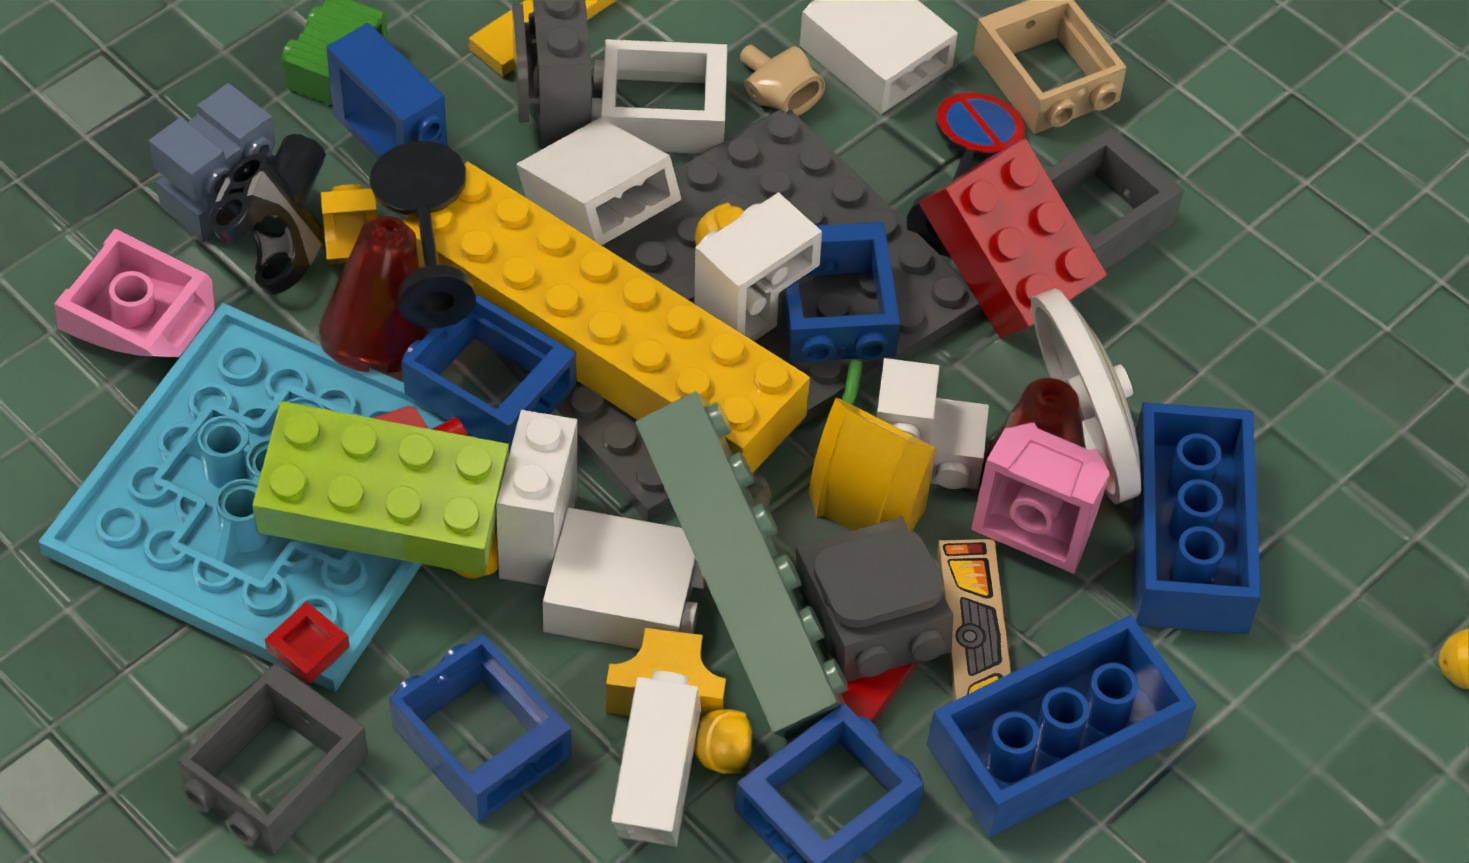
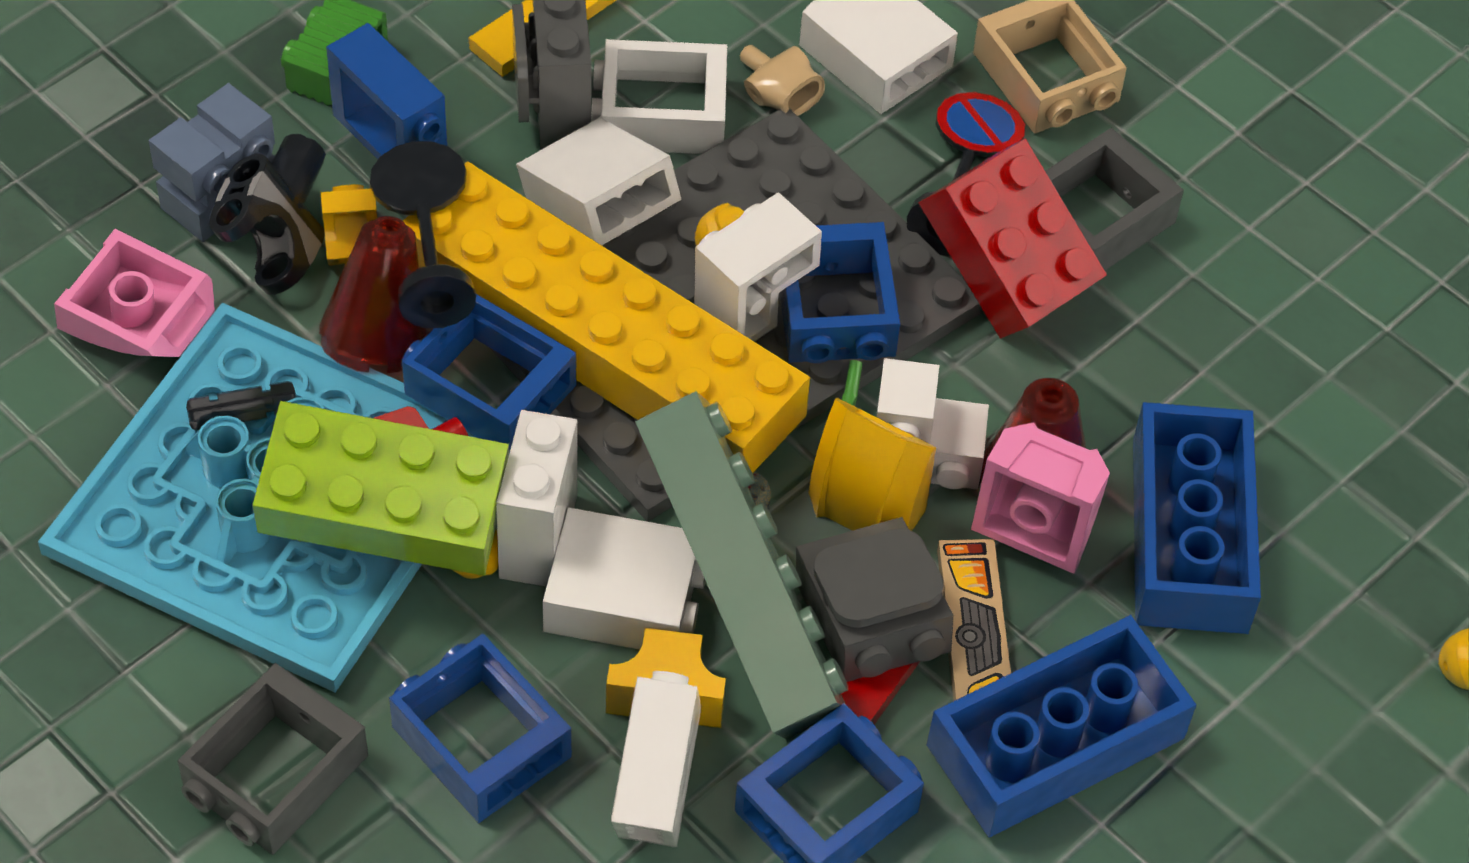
(243, 404): none -> black axle
(307, 643): red plate -> none
(724, 741): yellow piece -> none
(1079, 359): white dish -> none

